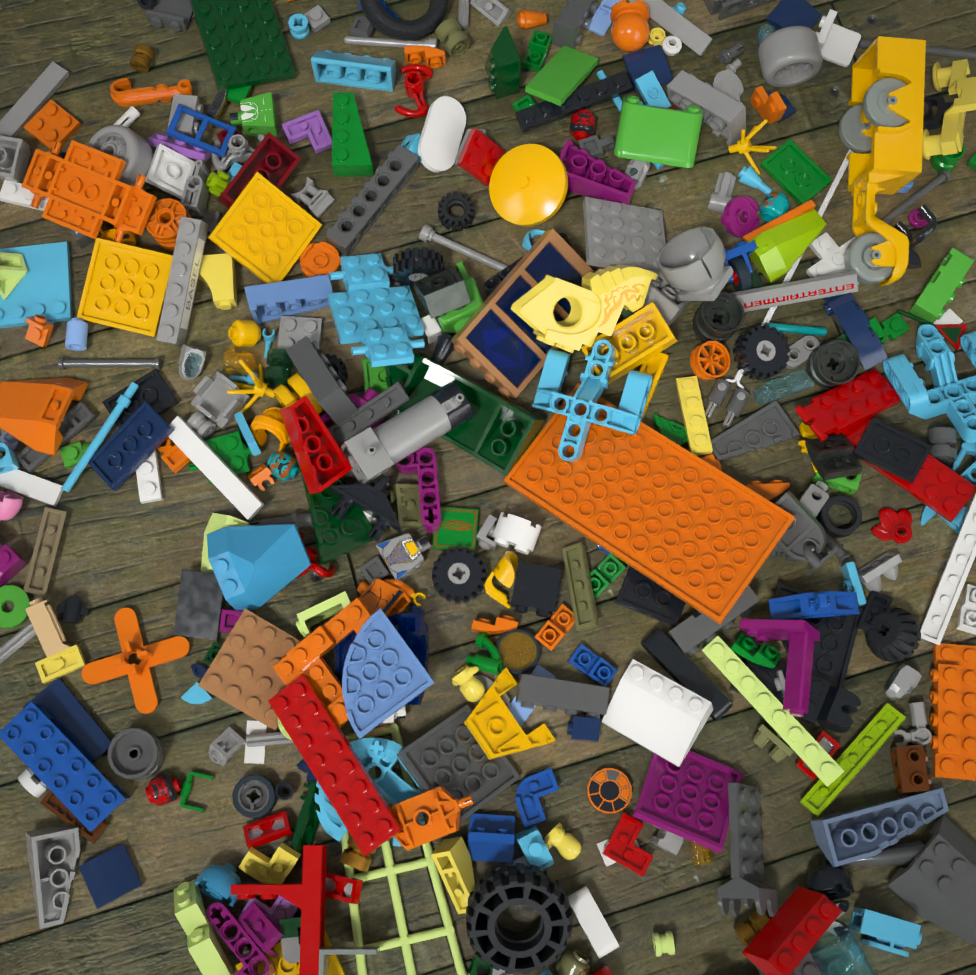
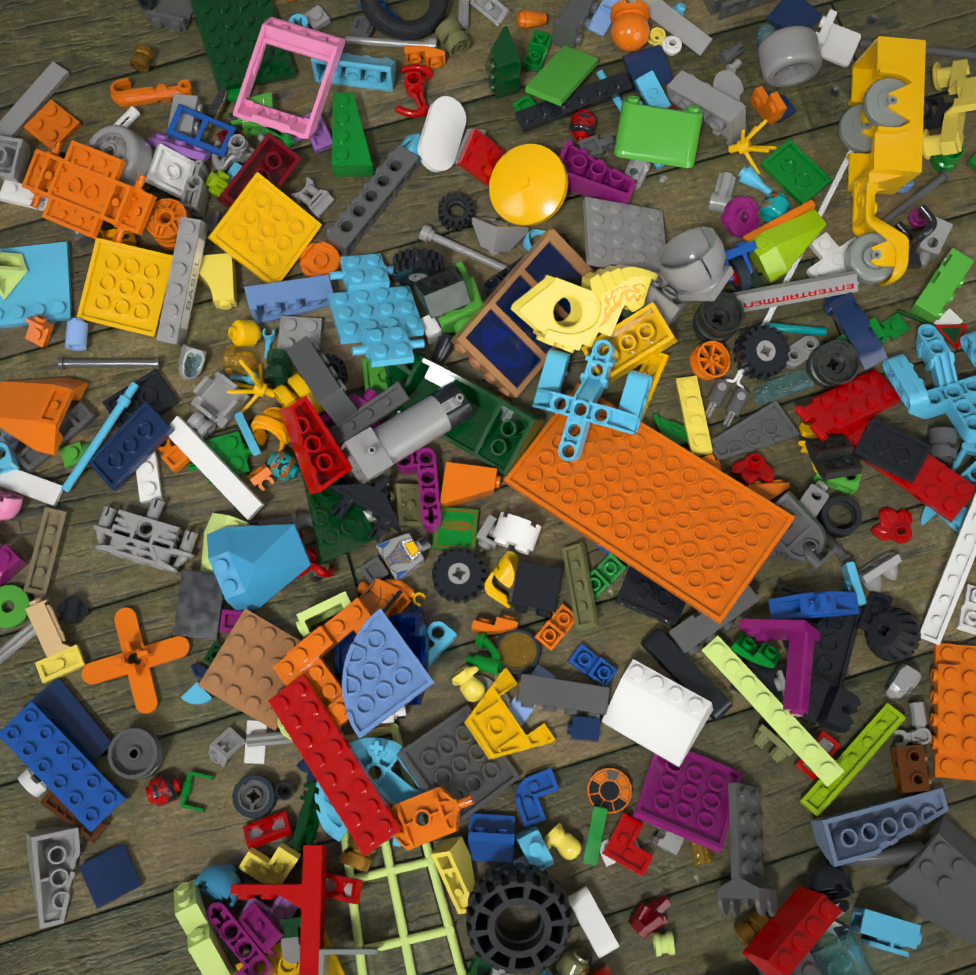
(142, 552): none -> light grey piece
(285, 138): none -> green plate
(296, 40): none -> bright pink window
(440, 644): none -> medium azure plate
(467, 483): none -> orange slope
(497, 235): none -> light grey slope
(595, 835): none -> green piece
(650, 916): none -> dark red rock
(753, 468): none -> red plate
(932, 245): none -> light grey torso

